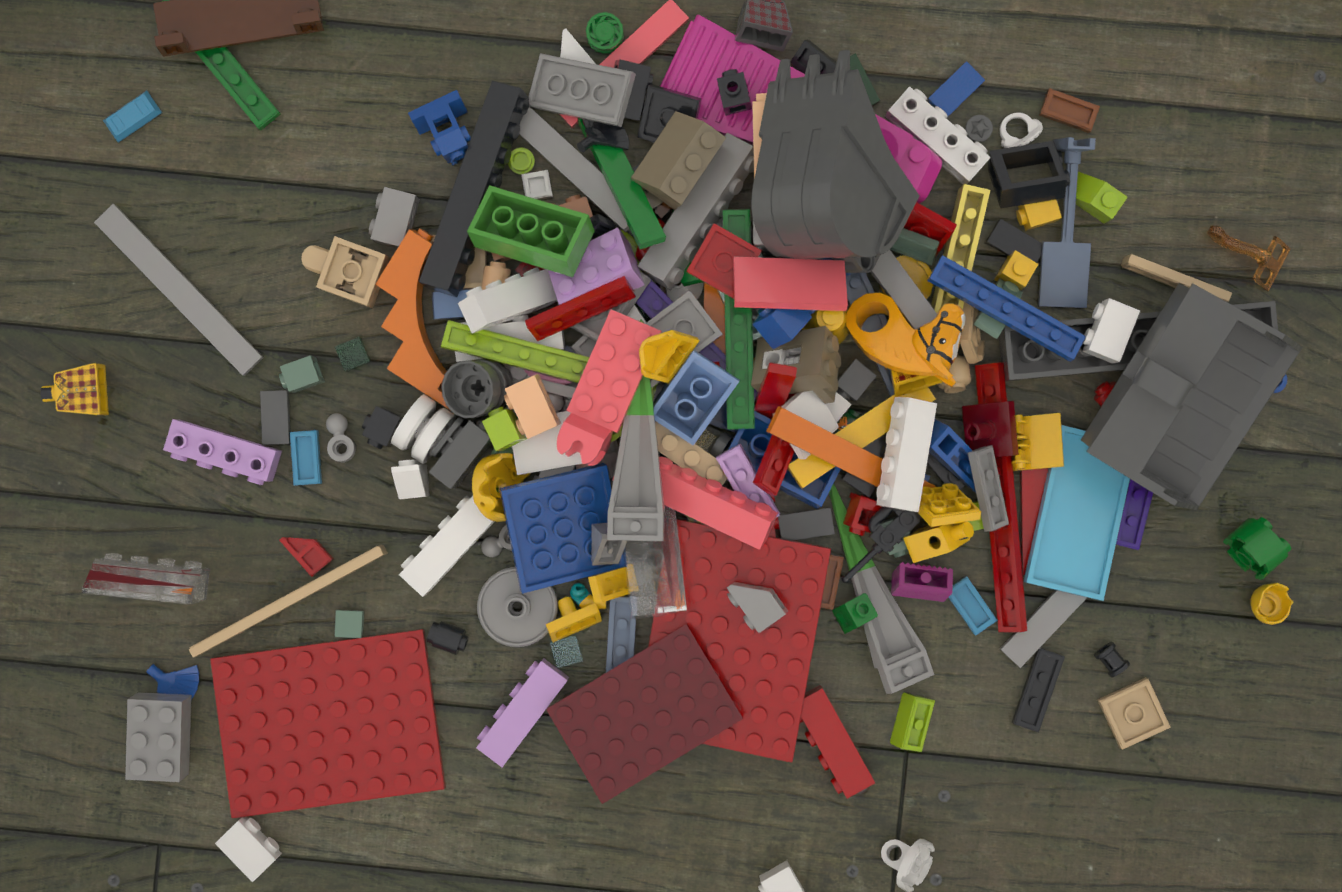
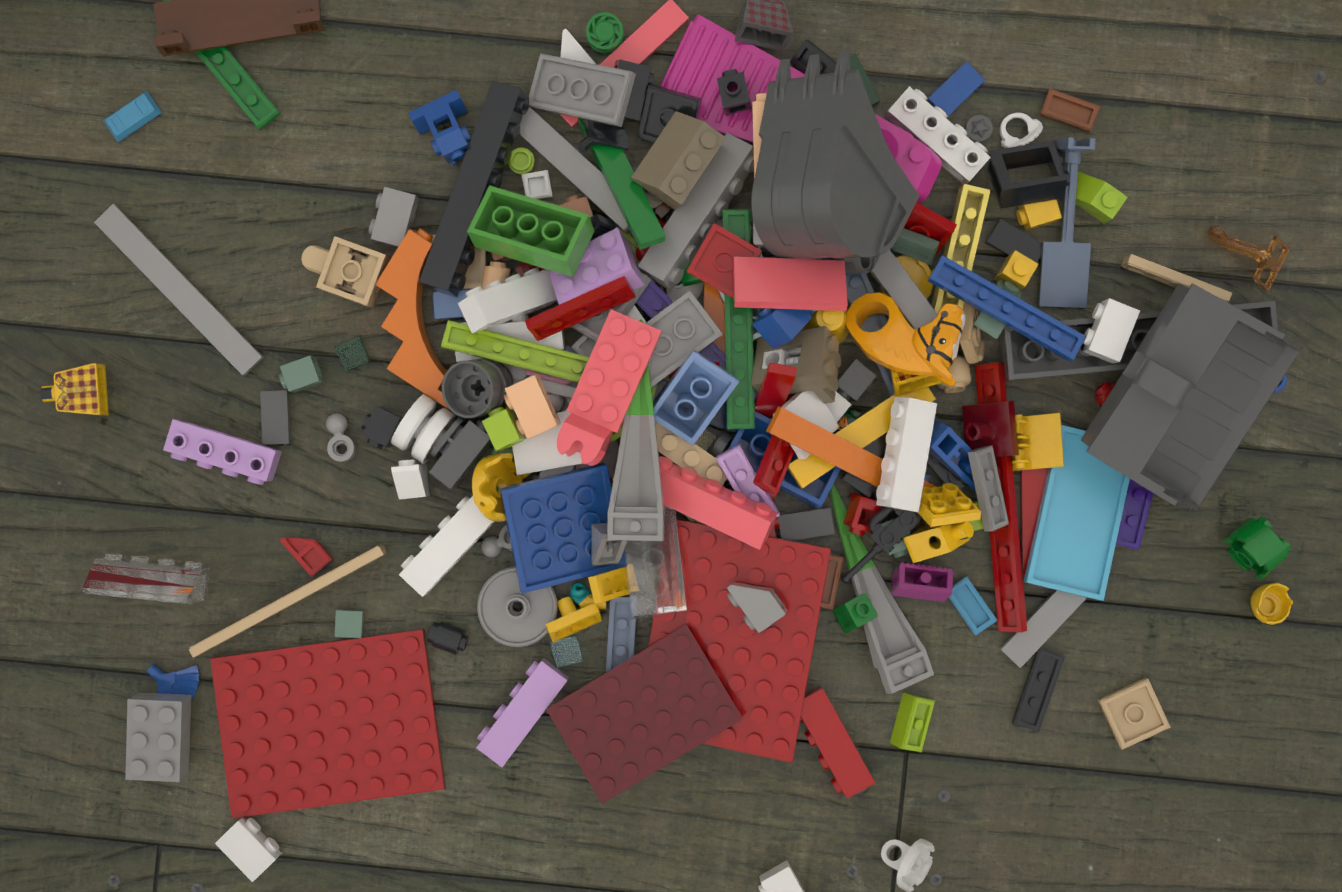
(306, 457): dark azure tile -> none
(665, 354): yellow slope -> none
(1112, 659): black bush -> none

